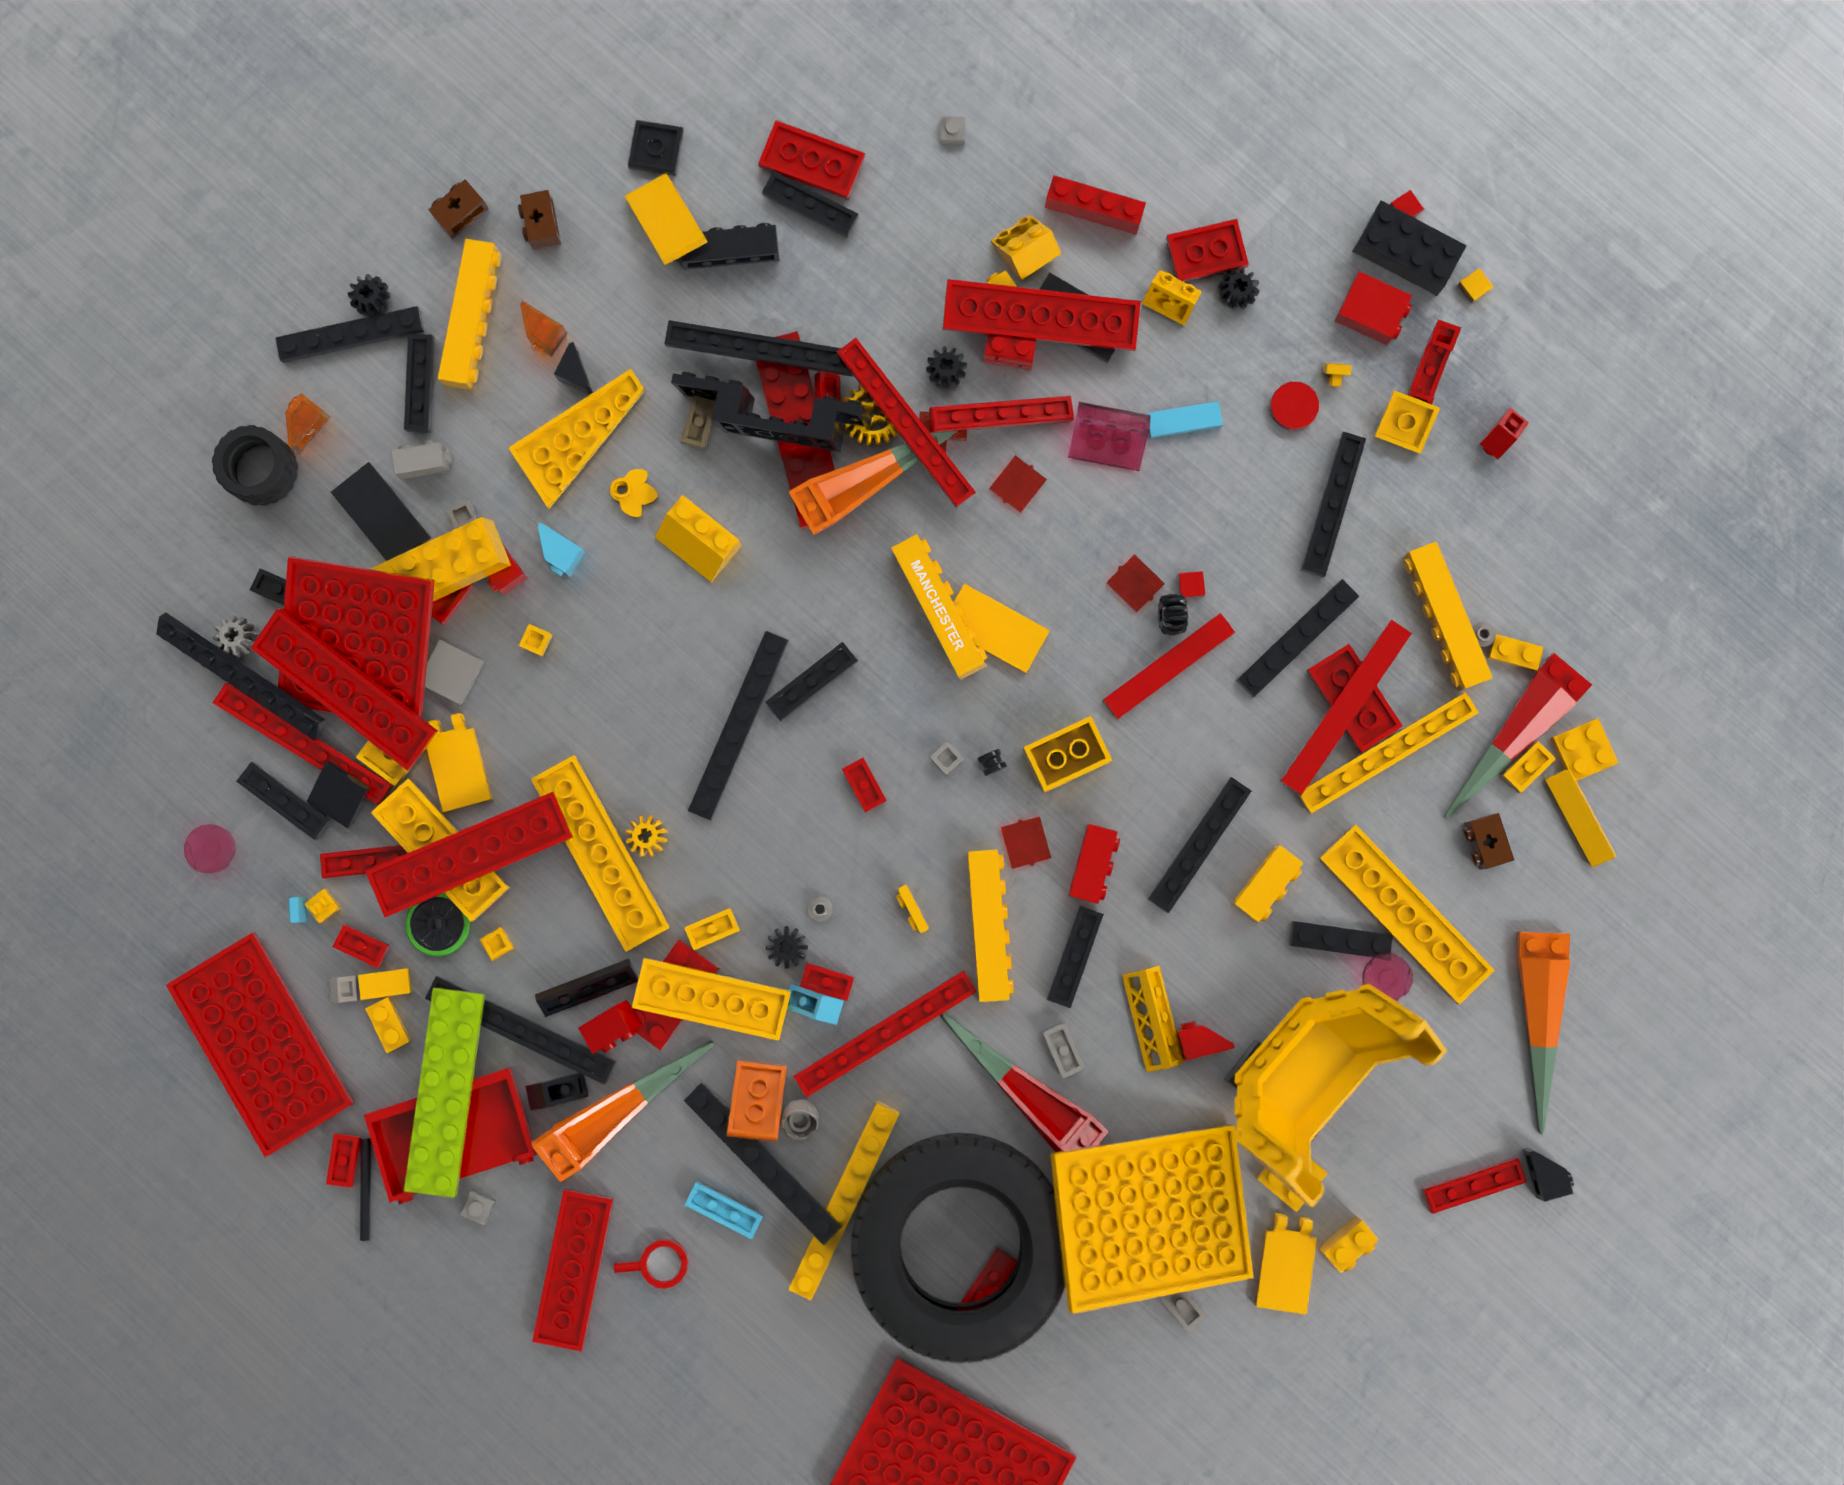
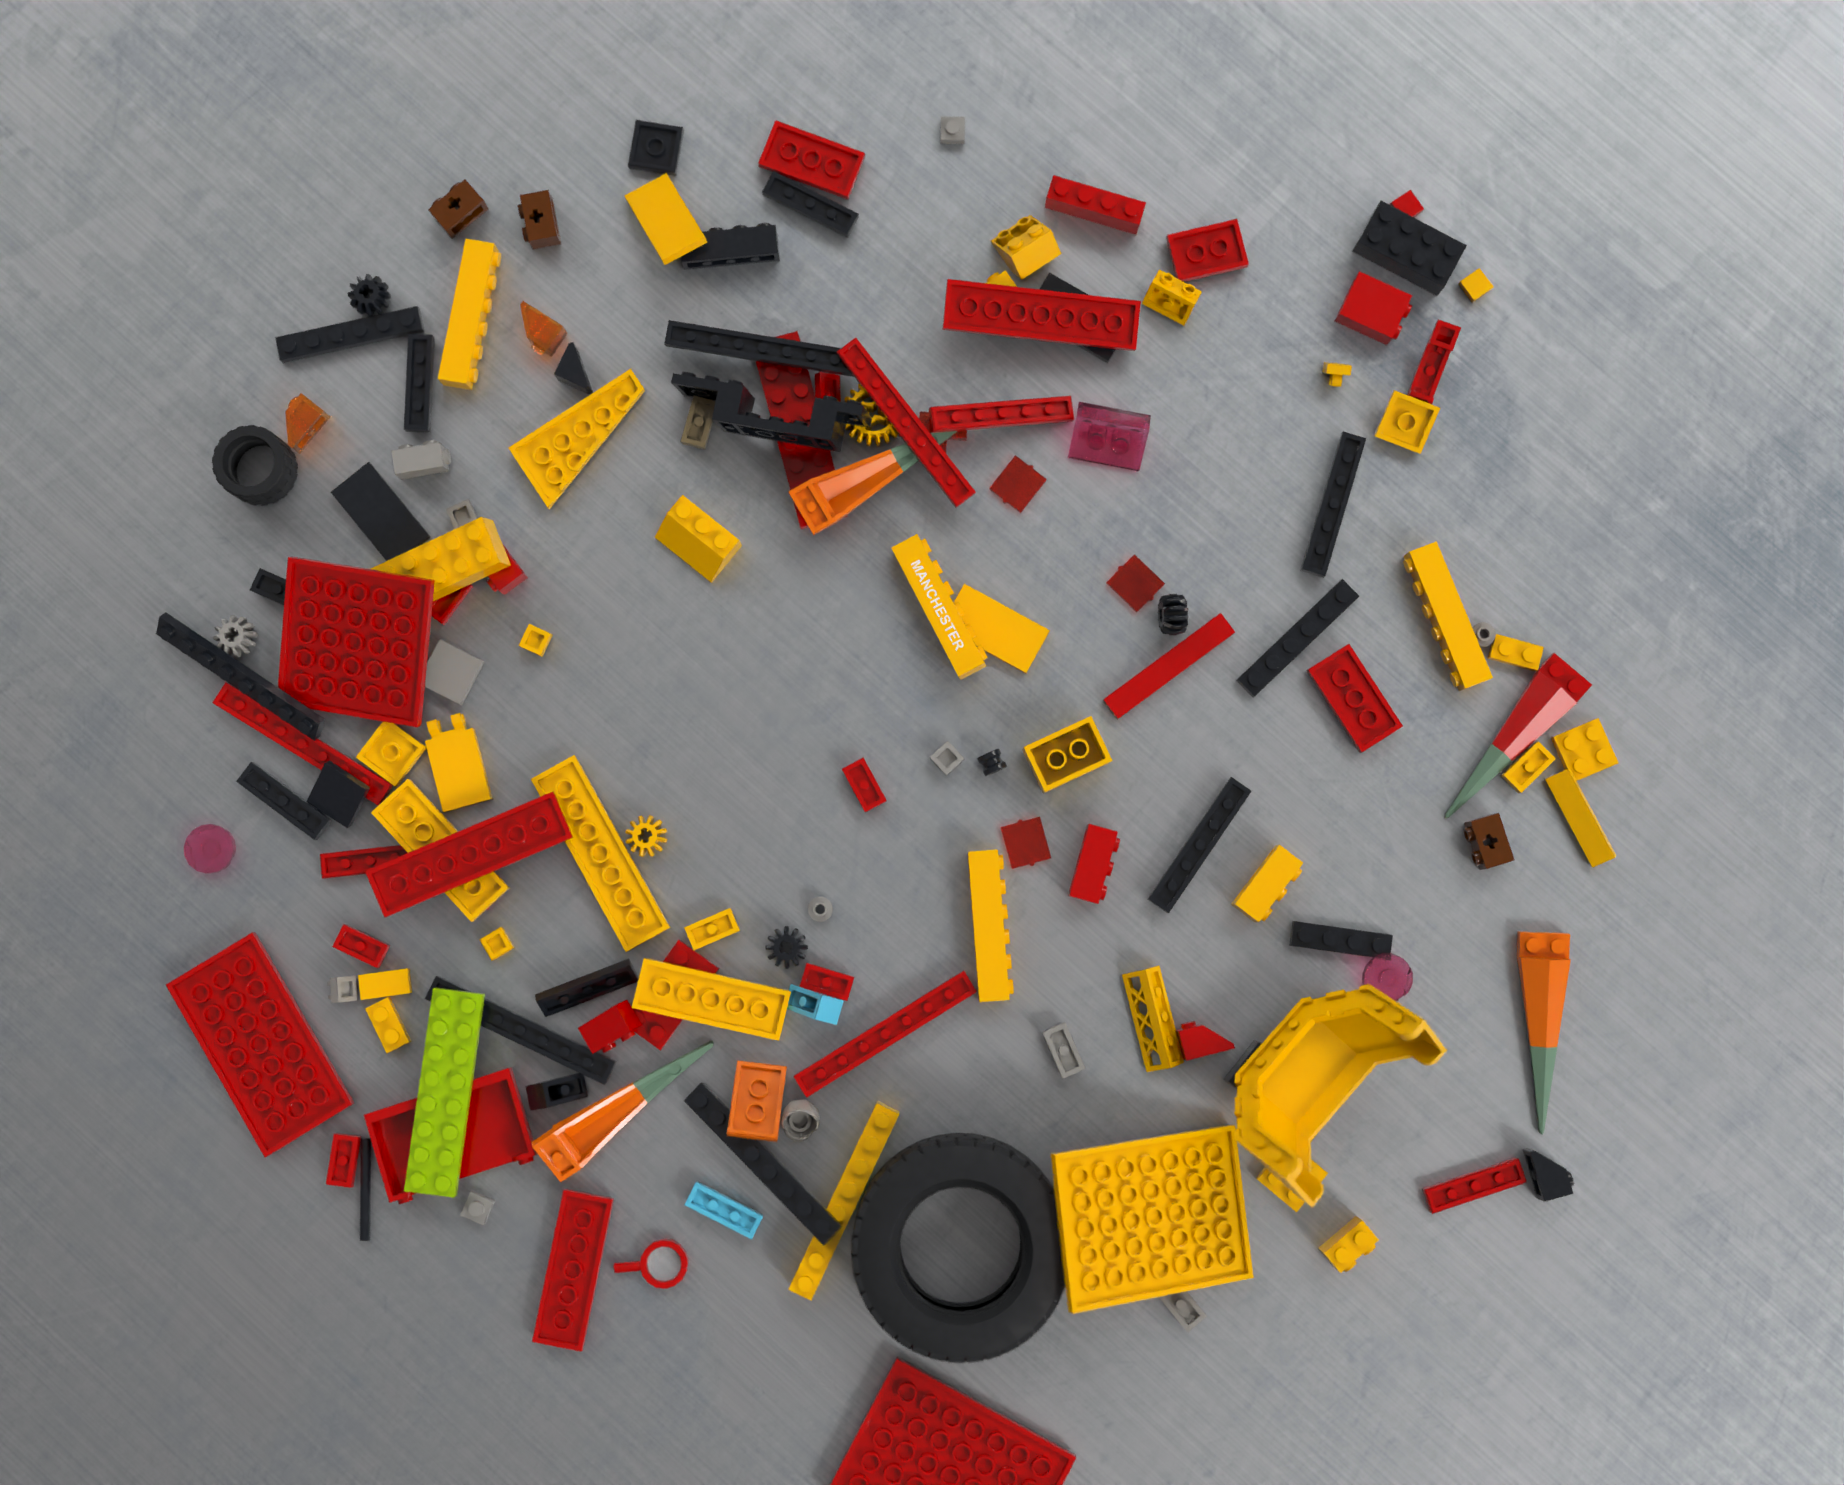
(297, 910): medium azure tile -> none
(322, 905): yellow tile -> none
(343, 689): red plate -> none
(440, 941): black wheel -> none
(559, 551): medium azure slope -> none
(637, 492): yellow plate -> none
(738, 725): black plate -> none
(811, 681): black plate -> none
(906, 900): yellow plate -> none
(947, 359): black gear -> none
(989, 1279): red tile -> none
(1010, 351): red brick -> none
(1053, 1116): red plate -> none
(1075, 957): black plate -> none
(1185, 419): medium azure tile -> none
(1191, 584): red tile -> none
(1234, 295): black gear -> none
(1286, 1266): yellow tile -> none
(1294, 405): red tile -> none
(1345, 707): red tile -> none
(1388, 752): yellow plate -> none
(1406, 914): yellow plate -> none
(1504, 433): red slope -> none

